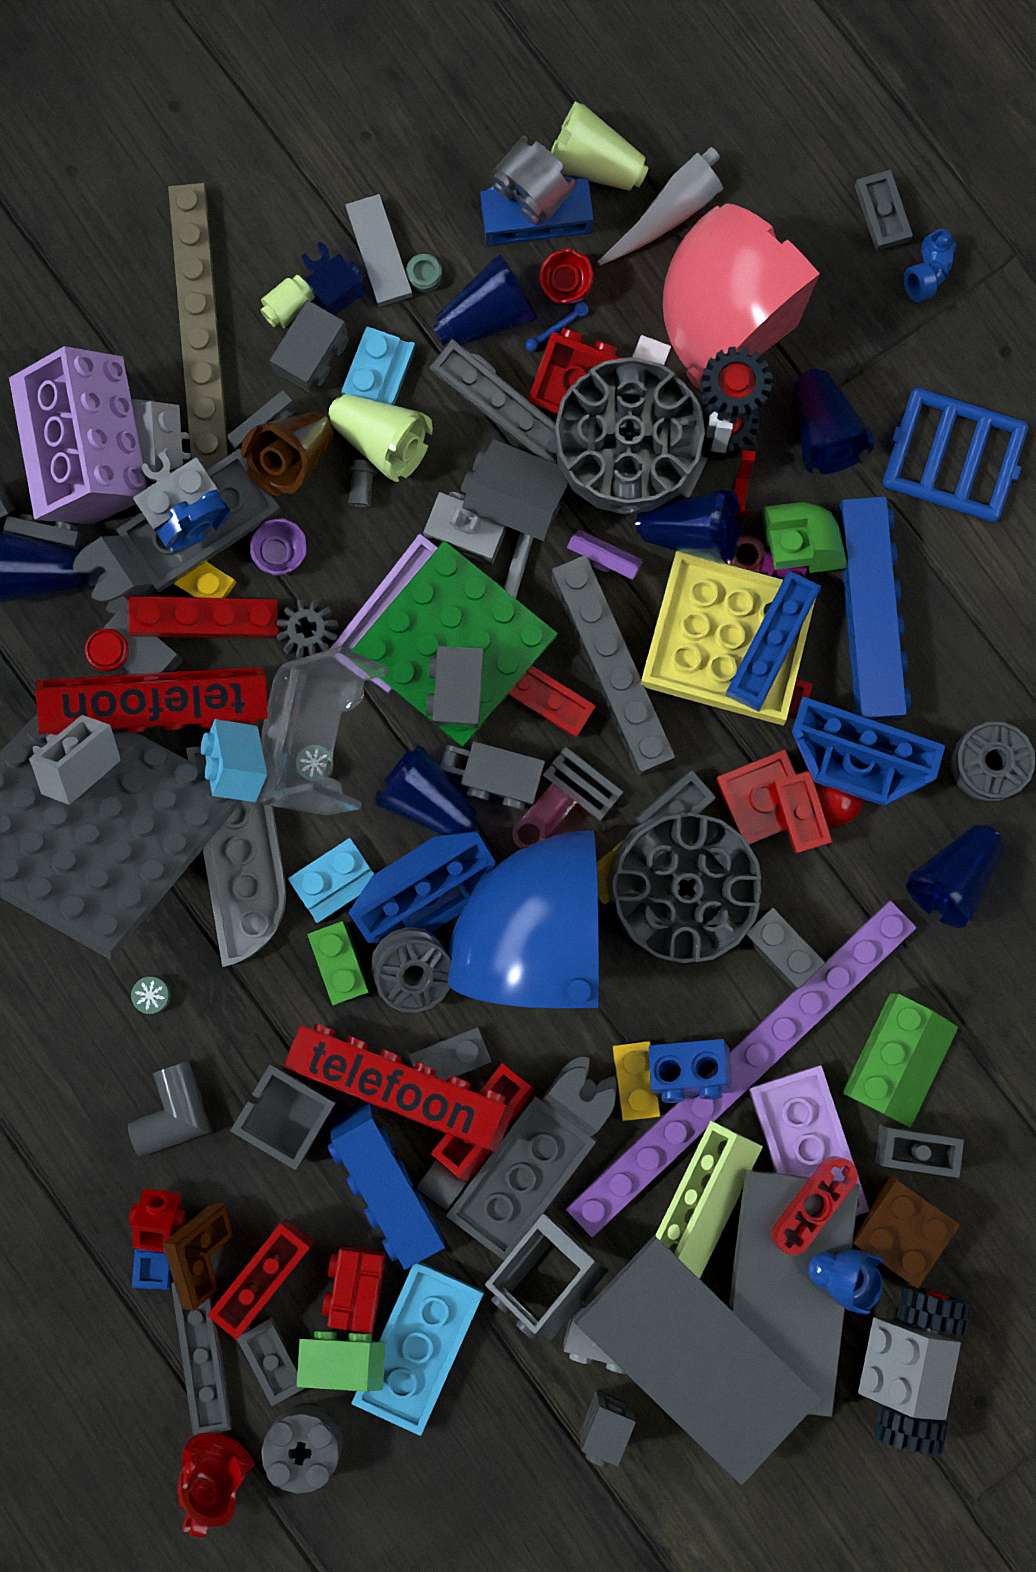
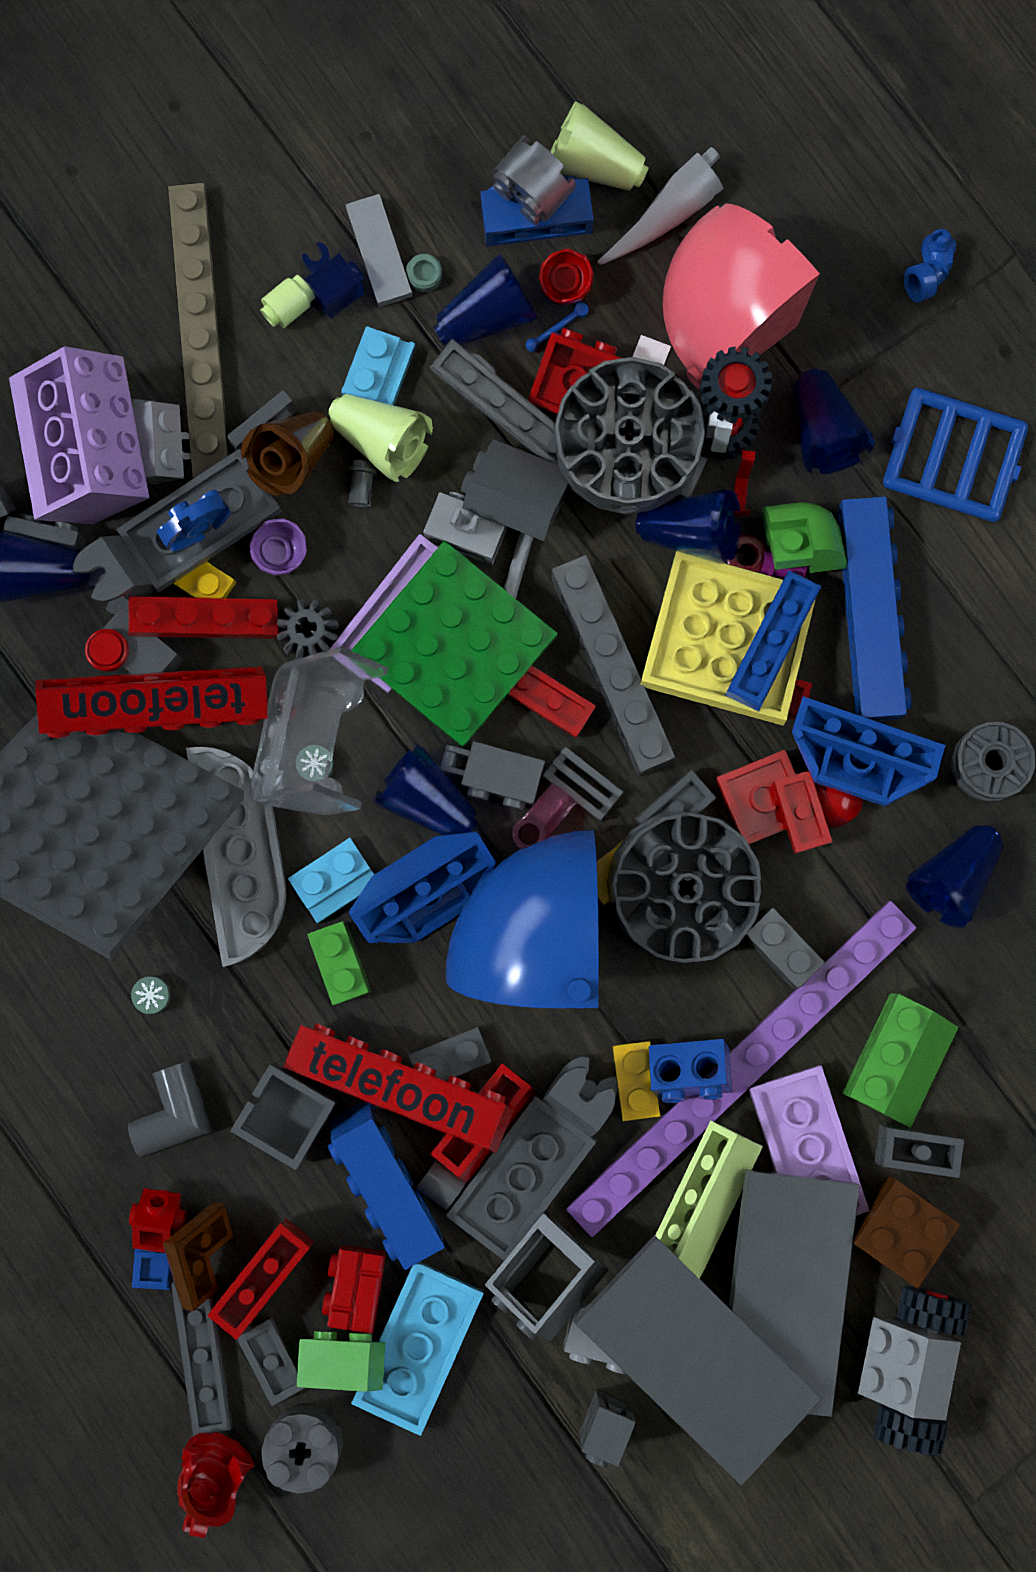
(74, 759): light grey brick -> none
(171, 488): light grey brick -> none
(234, 760): medium azure brick -> none
(310, 347): dark grey brick -> none
(407, 949): dark grey wheel -> none
(457, 687): dark grey brick -> none
(604, 555): medium lavender plate -> none
(808, 1234): red beam -> none
(848, 1278): blue piece -> none
(883, 210): dark grey plate -> none

